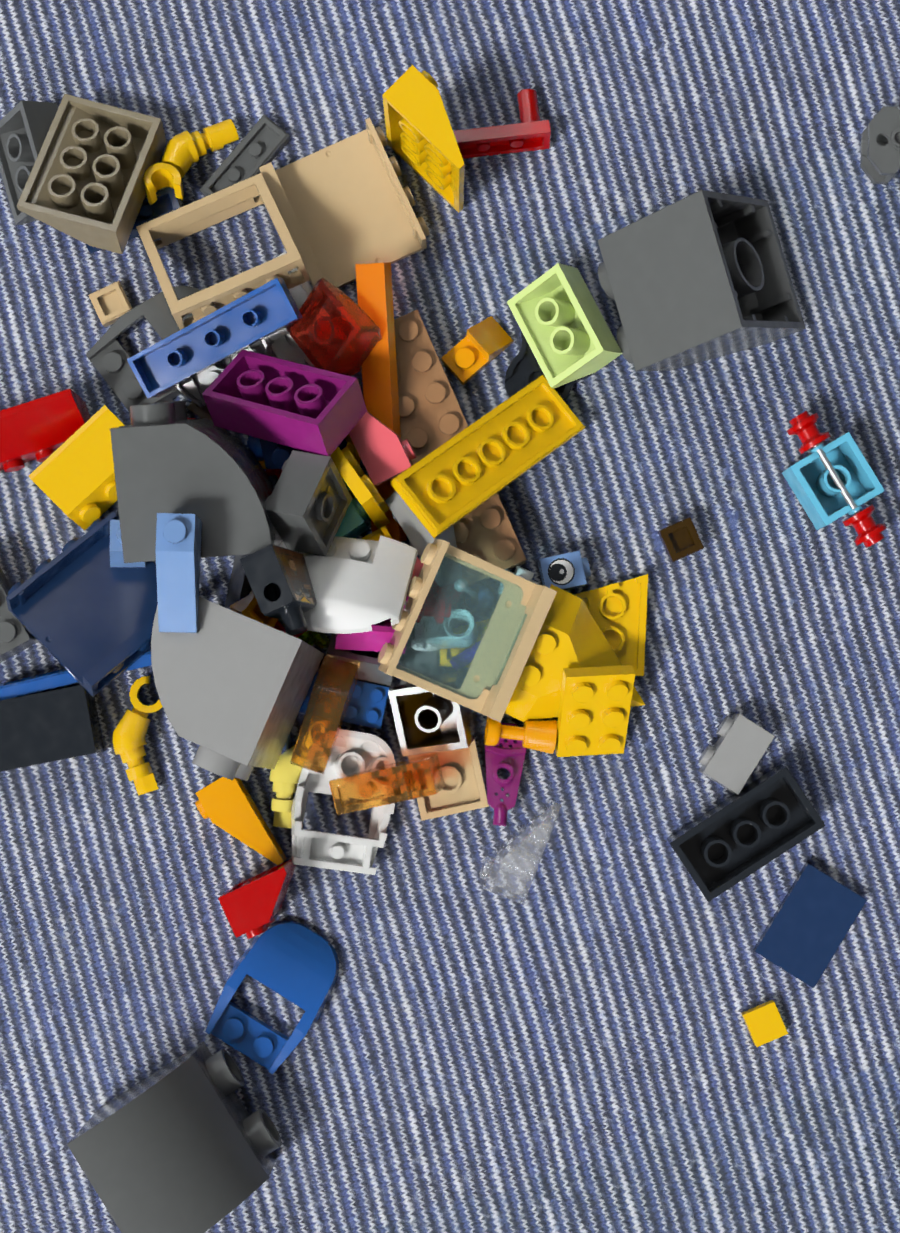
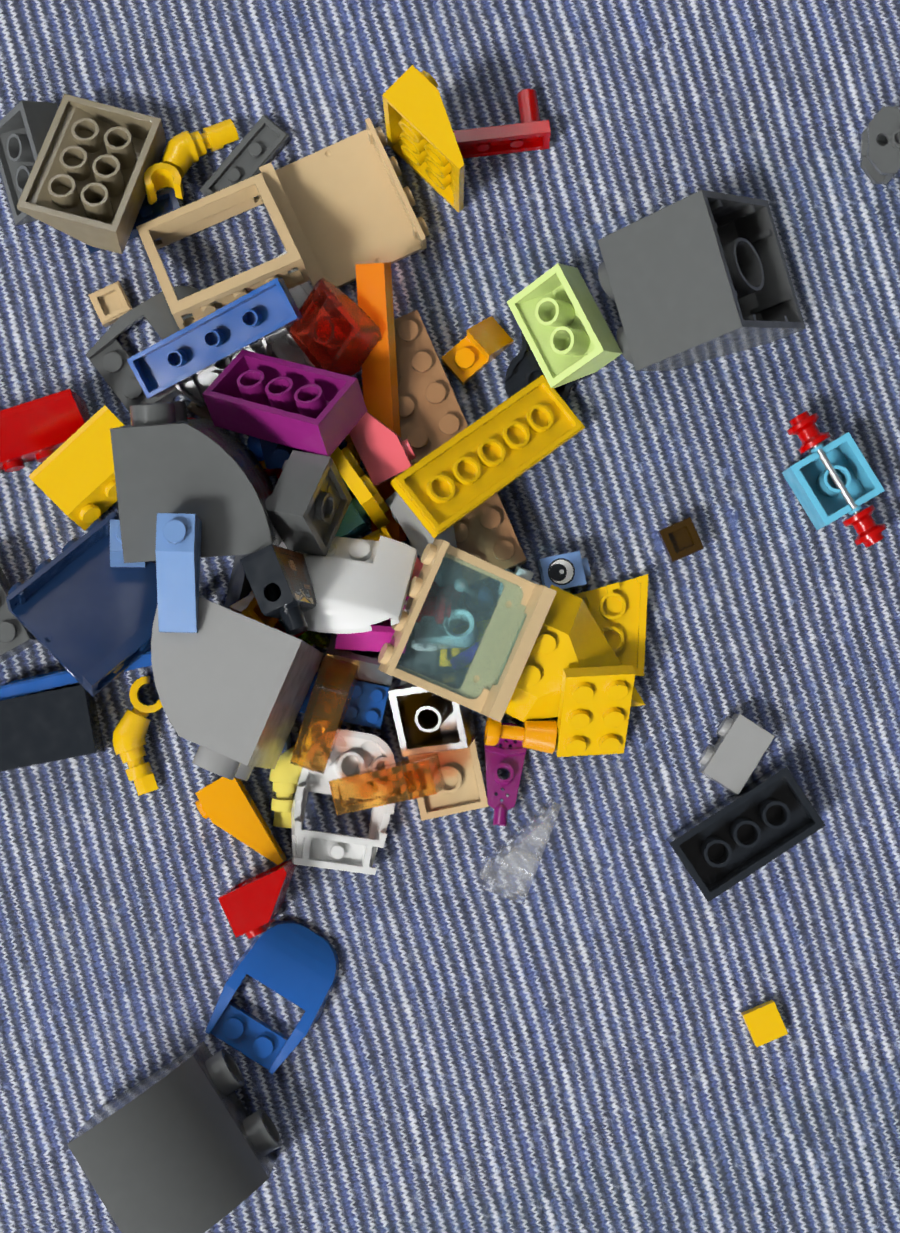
(809, 925): dark blue tile -> none

